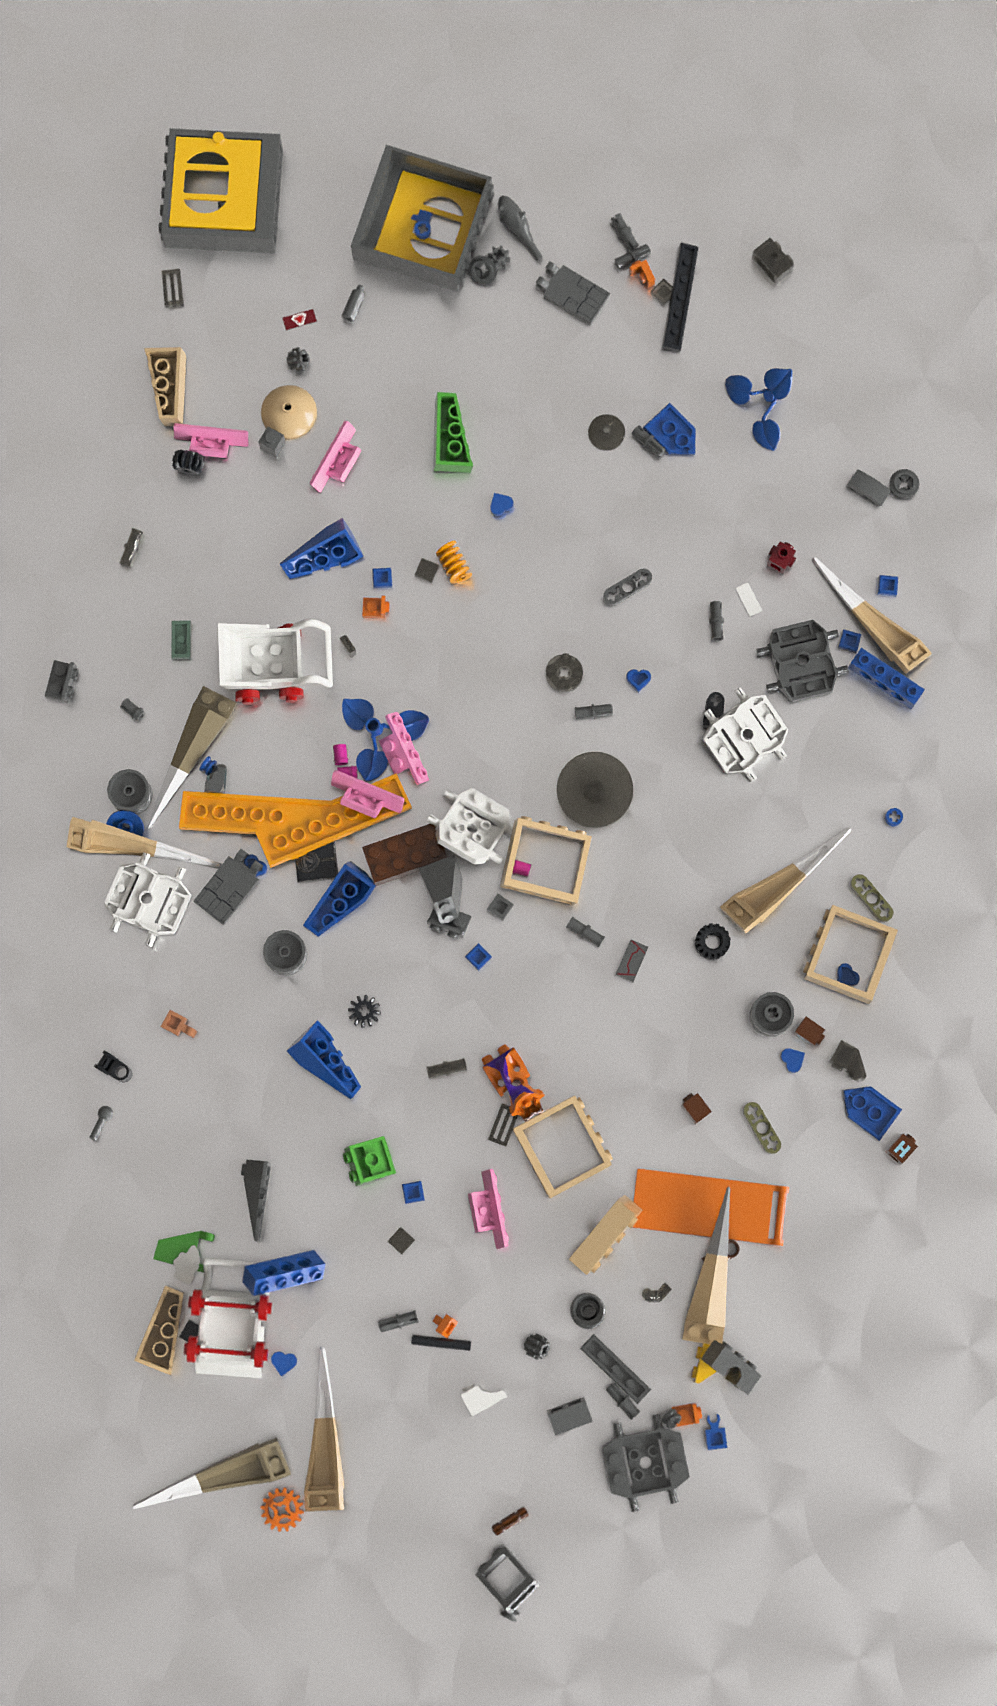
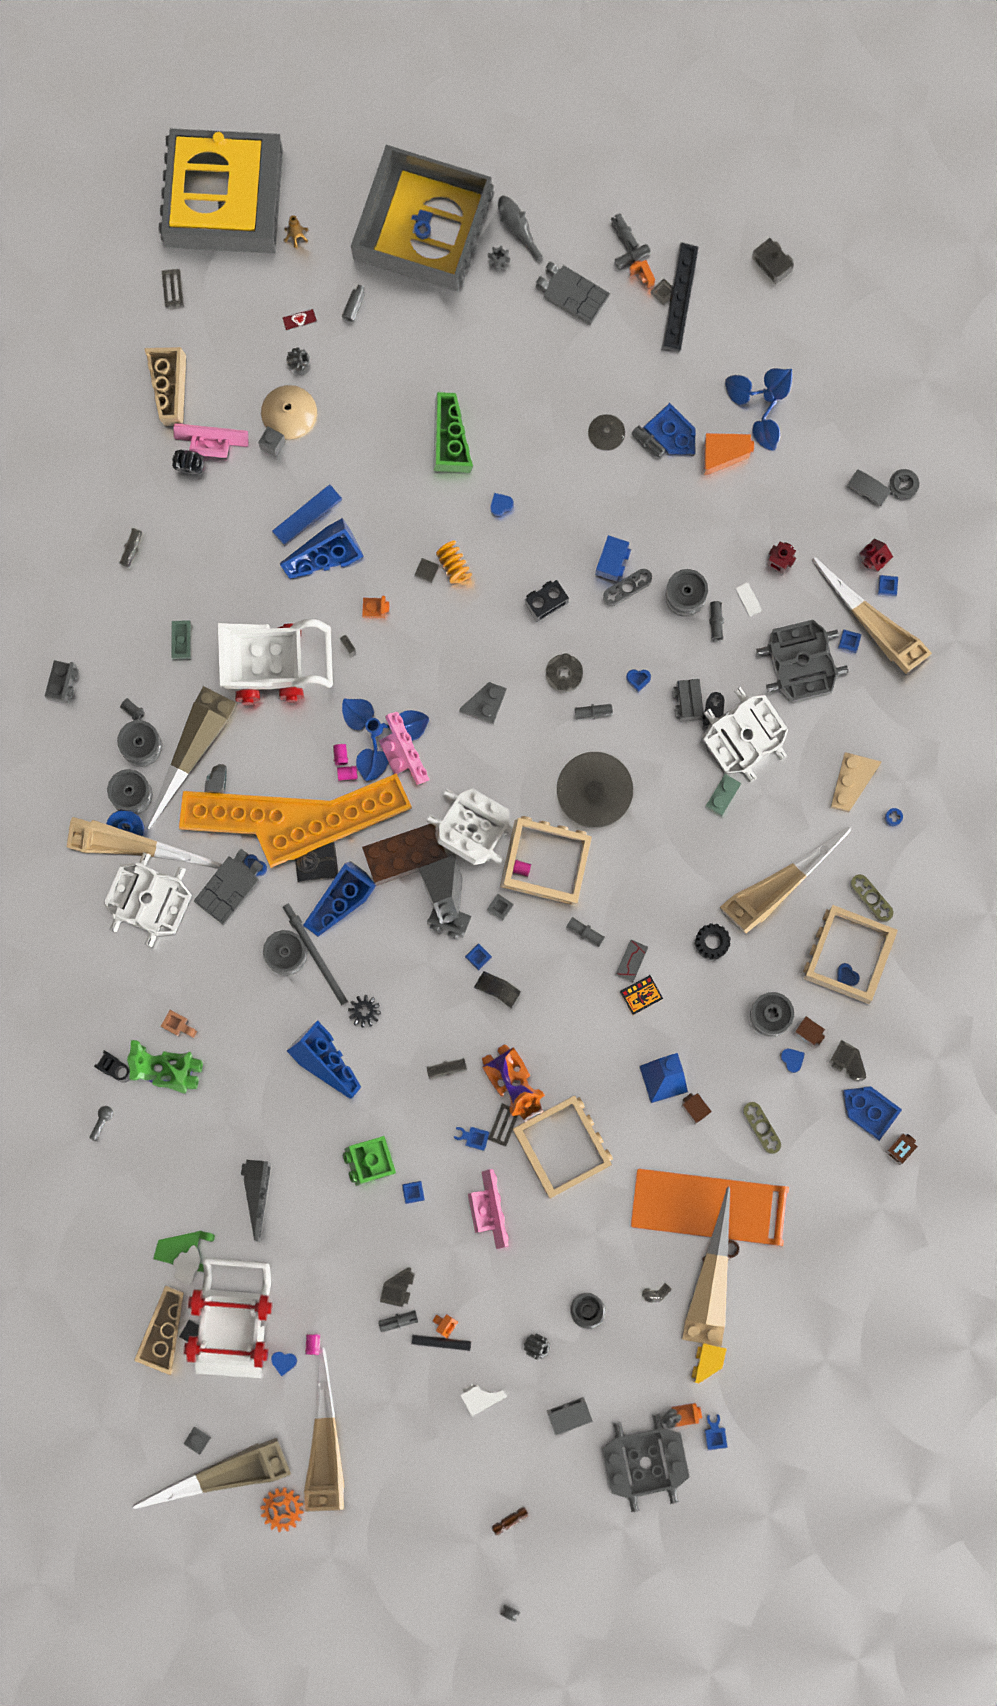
(131, 750): none -> dark grey wheel
(171, 1076): none -> bright green hips
(197, 1440): none -> dark grey plate
(207, 765): blue bush -> none
(283, 1272): blue brick -> none
(295, 230): none -> pearl gold piece
(295, 921): none -> dark grey bar
(307, 515): none -> blue tile
(312, 1344): none -> dark pink piece
(338, 458): bright pink bracket -> none
(364, 796): bright pink bracket -> none
(382, 578): blue tile -> none
(396, 1288): none -> clear smoke slope
(401, 1240): clear smoke tile -> none
(475, 1138): none -> blue plate
(476, 272): dark grey gear -> none
(485, 703): none -> dark grey wing
(497, 989): none -> clear smoke slope
(521, 1593): dark grey window -> none
(549, 604): none -> black brick
(606, 1234): tan wedge -> none
(612, 558): none -> blue brick
(615, 1368): dark grey tile -> none
(623, 1401): dark grey axle -> none
(641, 995): none -> piece
(664, 1078): none -> blue slope
(689, 700): none -> dark grey brick
(696, 595): none -> dark grey wheel
(721, 1359): dark grey arch -> none
(723, 795): none -> sand green plate
(725, 450): none -> orange slope
(852, 780): none -> tan wing
(875, 555): none -> dark red brick
(886, 678): blue brick -> none

